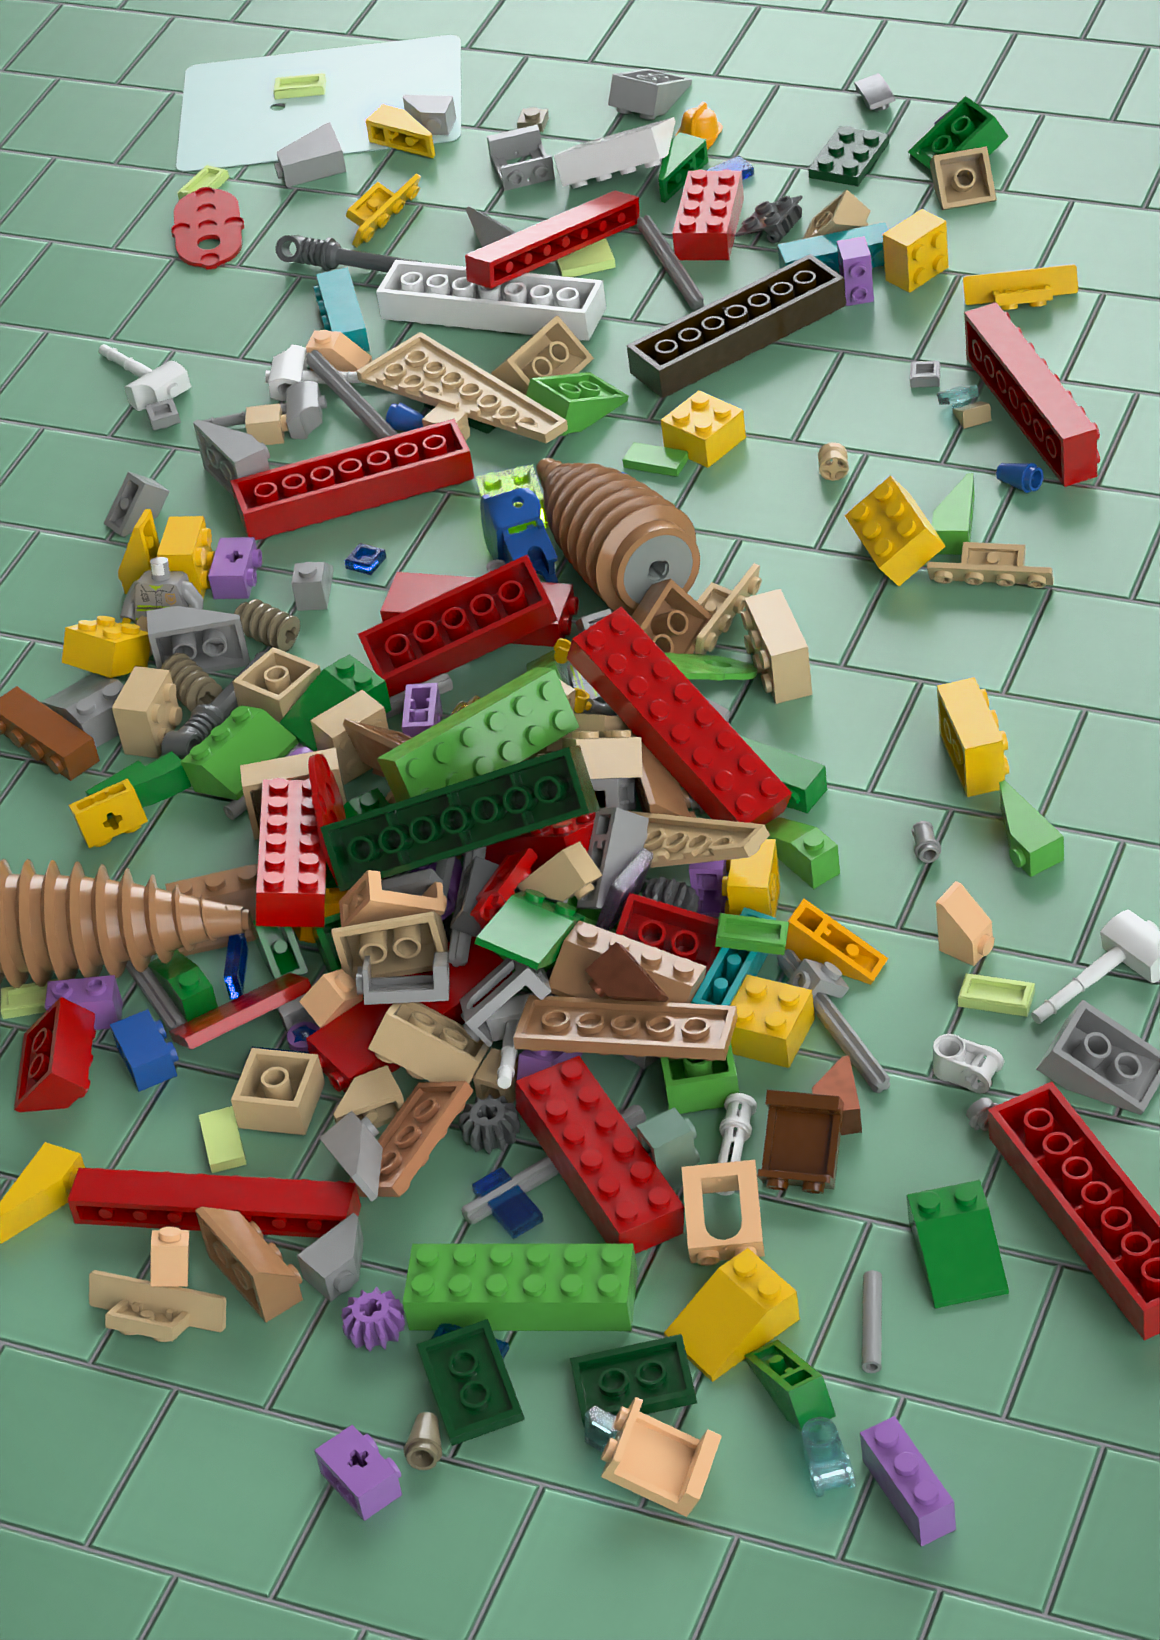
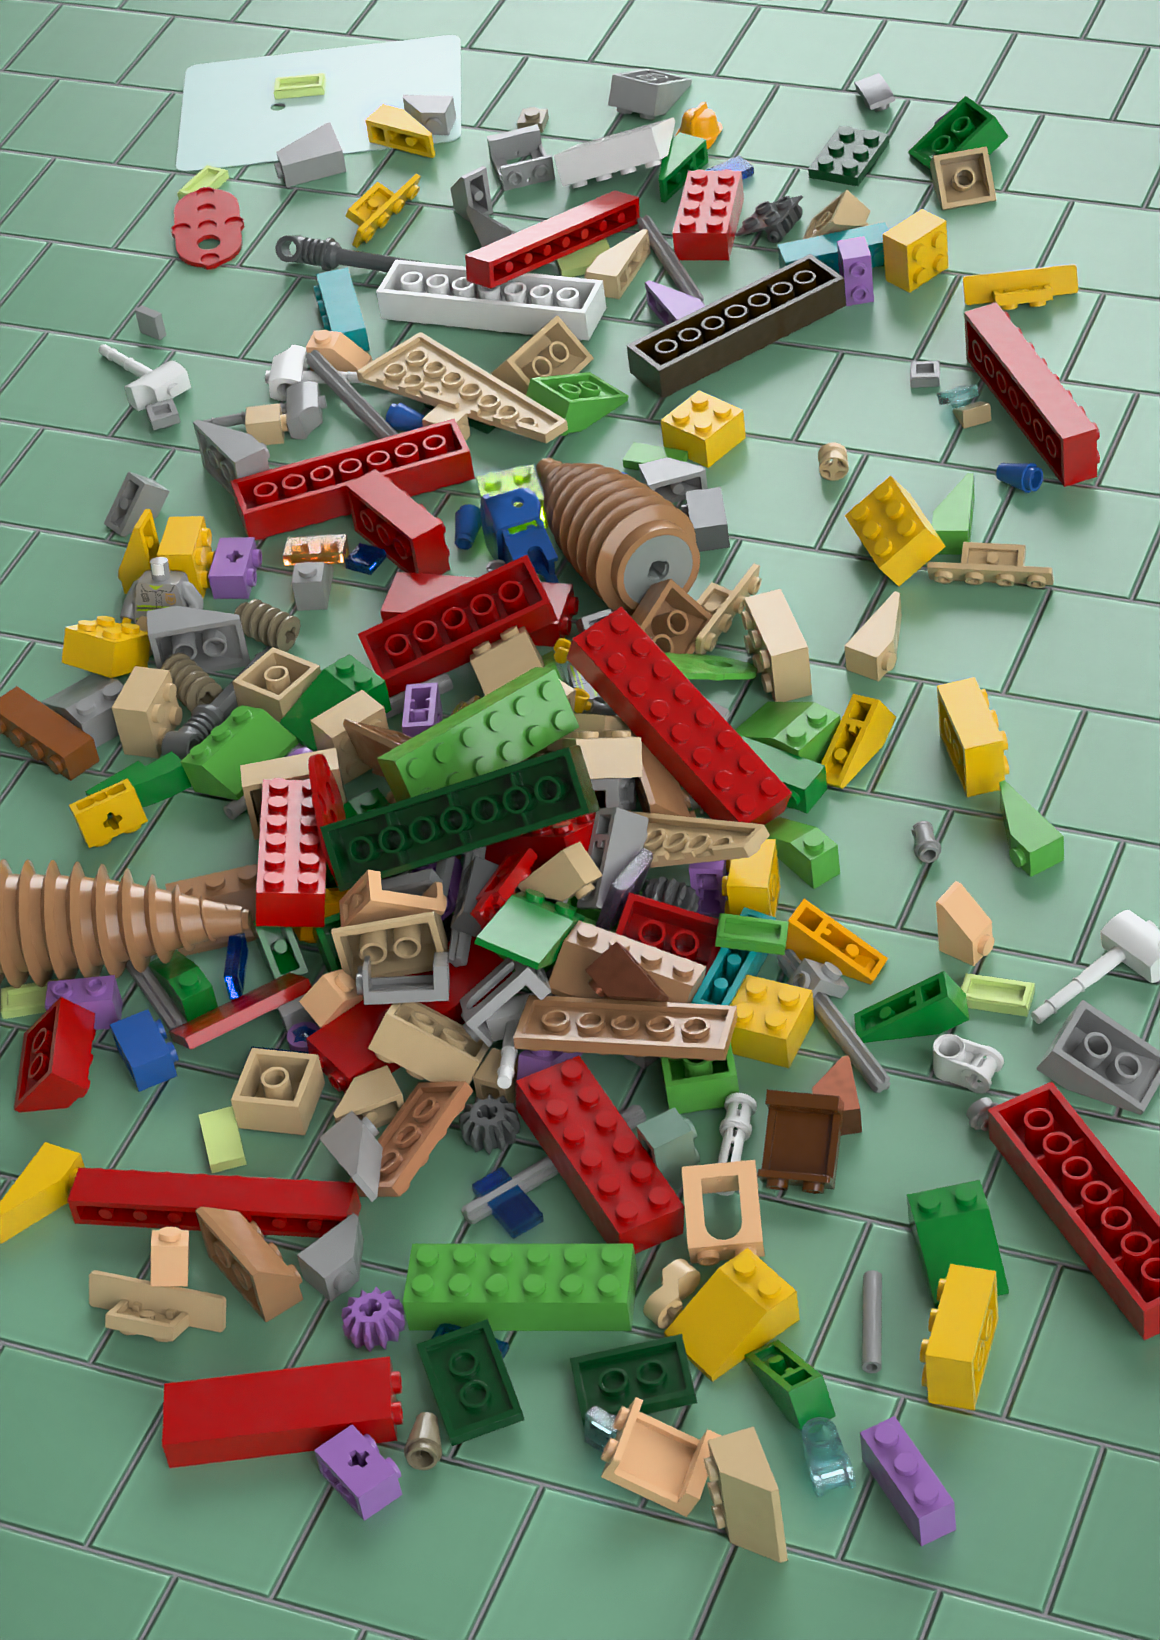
(150, 322): none -> light grey tile
(278, 1411): none -> red brick
(323, 548): none -> clear orange bracket
(398, 524): none -> red brick
(467, 525): none -> blue cone
(472, 191): none -> light grey slope
(504, 659): none -> tan slope
(620, 264): none -> tan slope
(669, 303): none -> slope
(673, 478): none -> light grey slope
(678, 1282): none -> tan piece
(708, 517): none -> brick
(745, 1494): none -> tan slope
(793, 727): none -> bright green slope
(857, 739): none -> yellow slope
(875, 644): none -> tan slope
(914, 1012): none -> green slope
(960, 1336): none -> yellow brick

